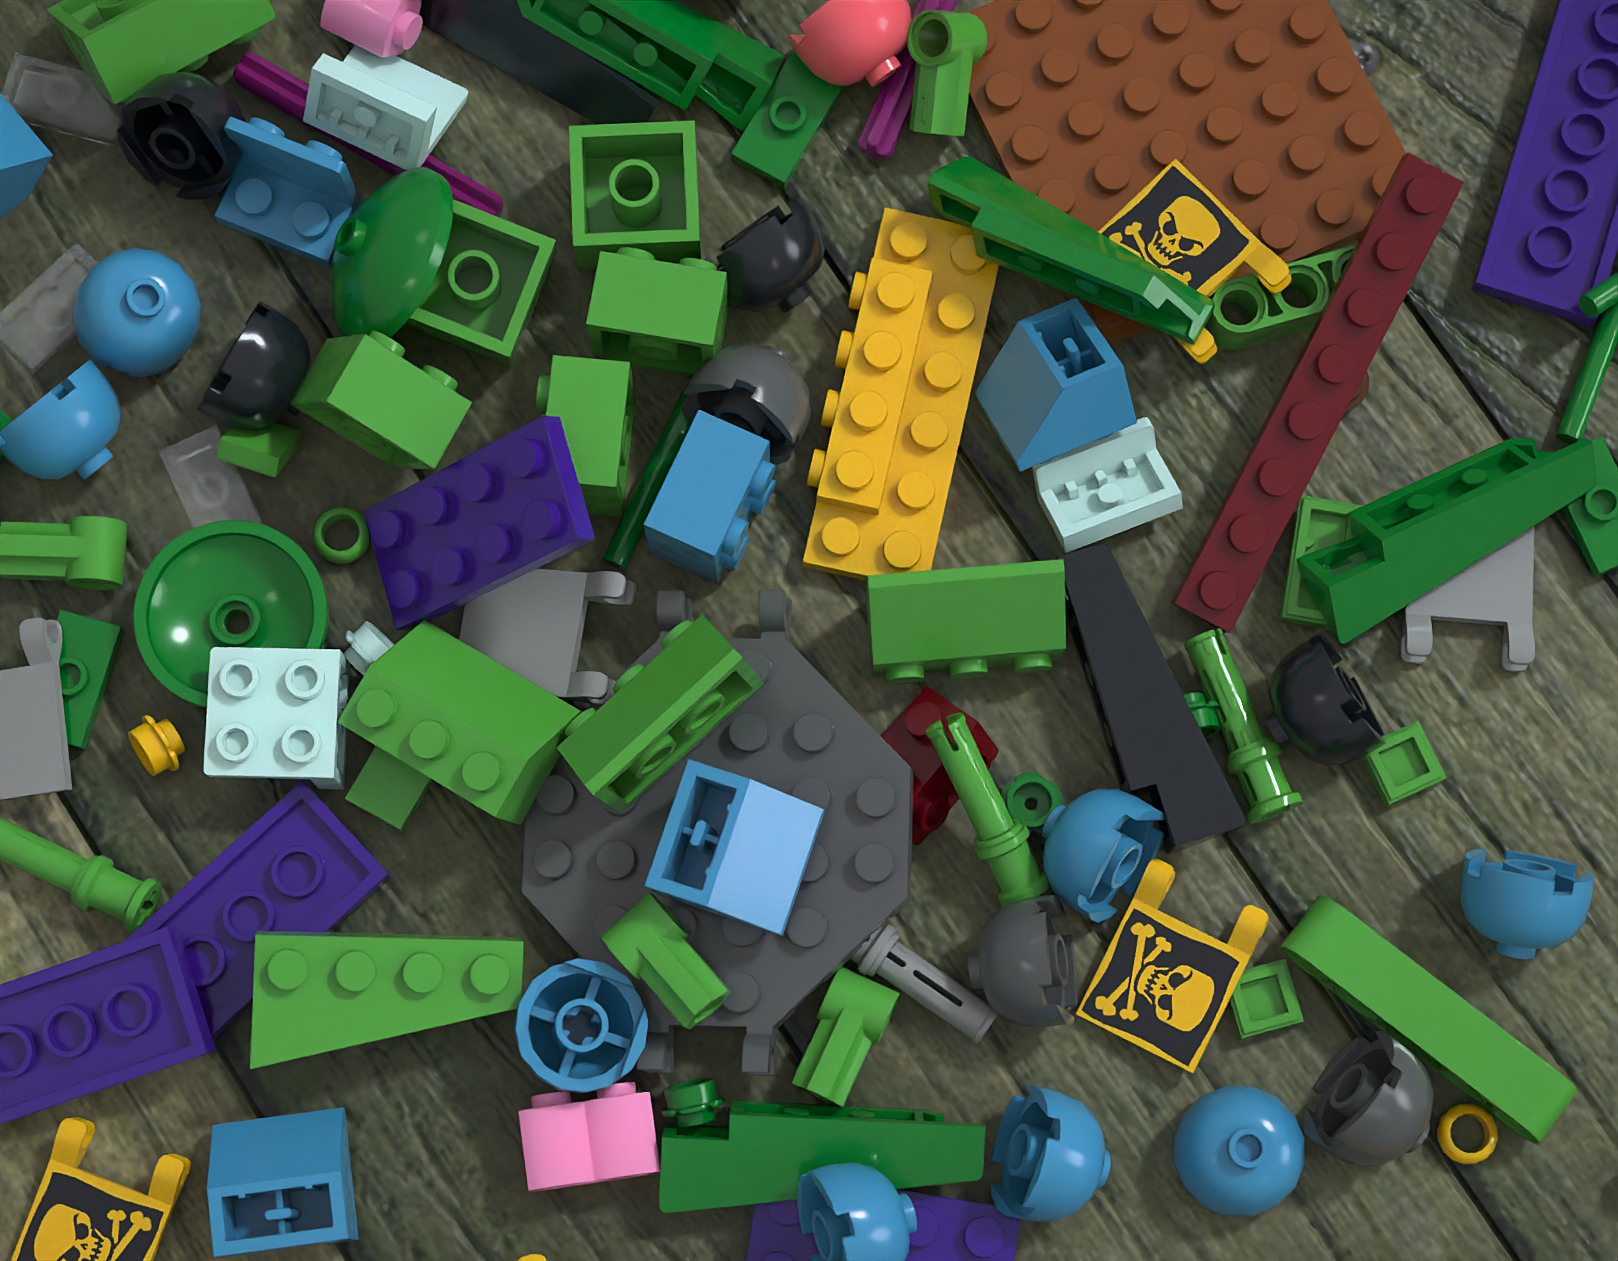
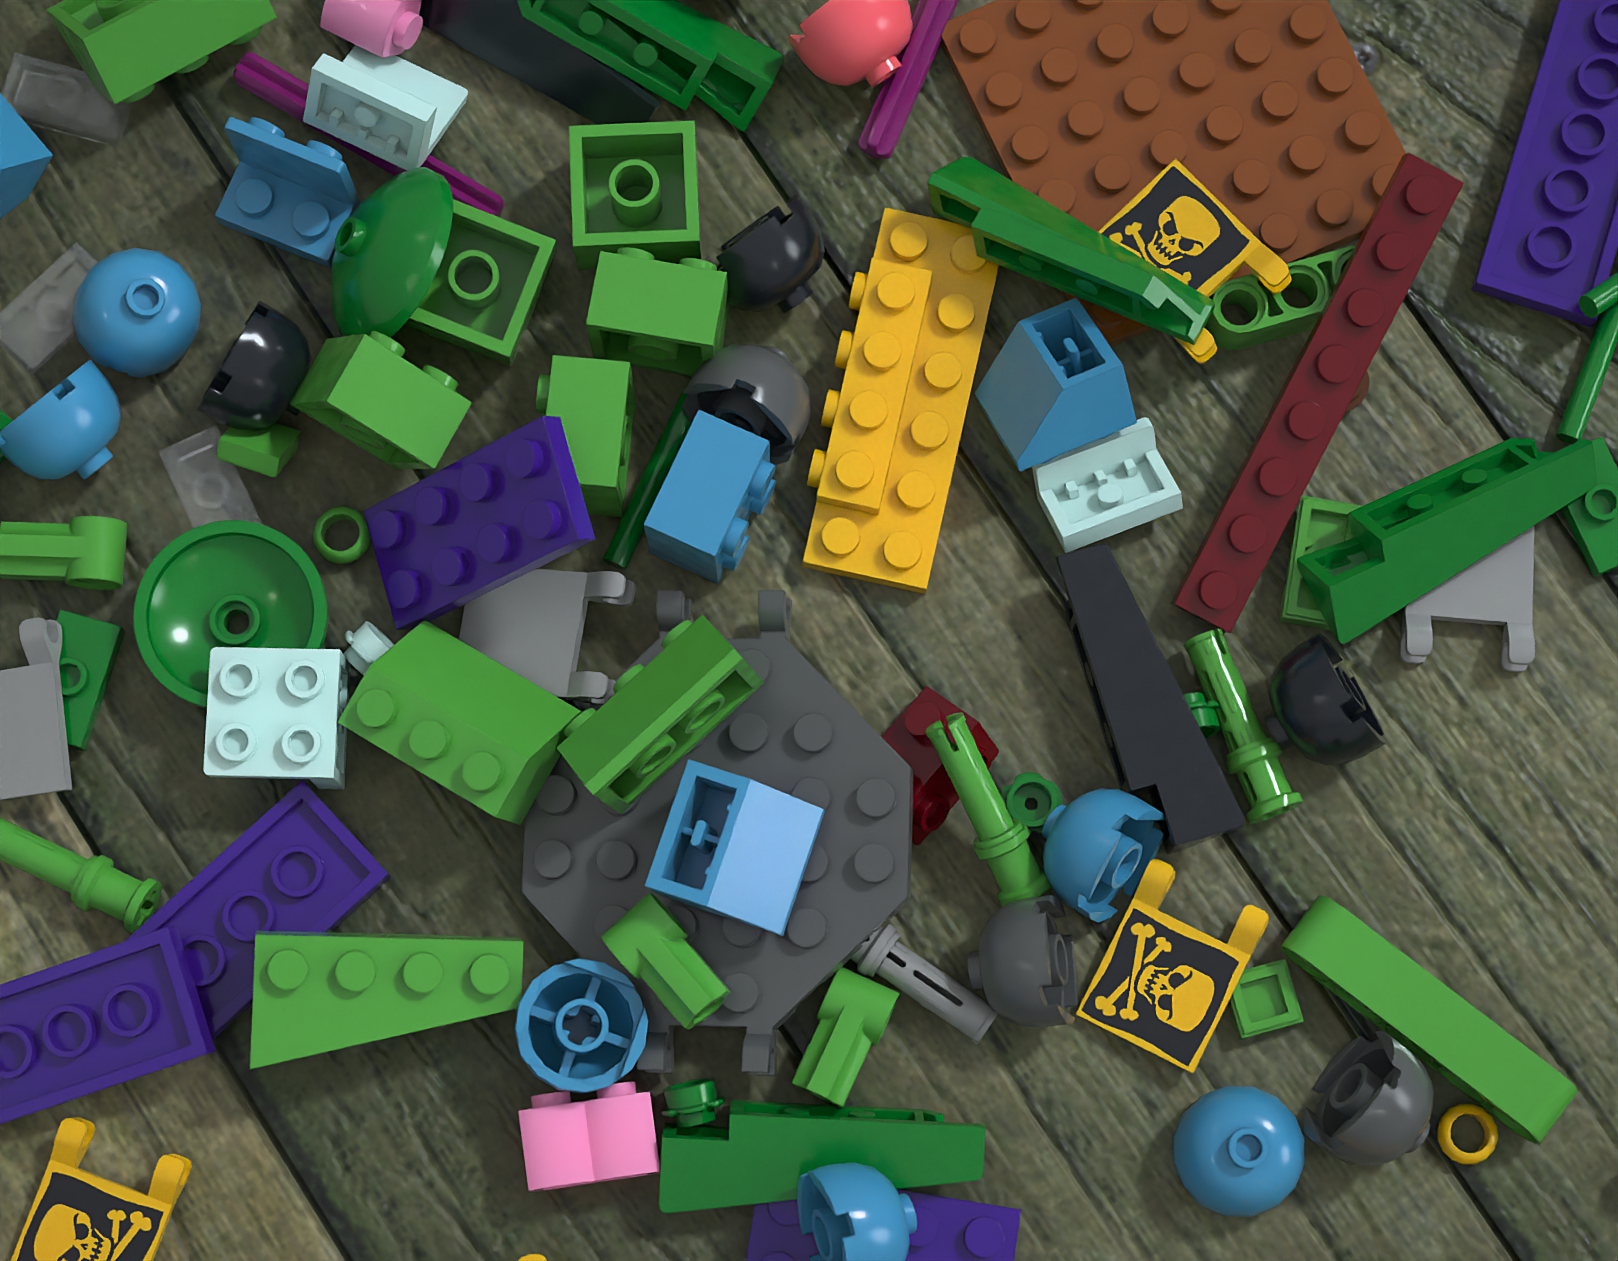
(156, 745): yellow plate -> none
(179, 136): black cylinder -> none
(280, 1183): dark azure slope -> none
(388, 789): bright green tile -> none
(786, 123): green plate -> none
(943, 71): bright green piece -> none
(966, 620): bright green slope -> none
(1049, 1156): dark azure cylinder -> none
(1403, 765): bright green tile -> none
(1524, 900): dark azure cylinder -> none

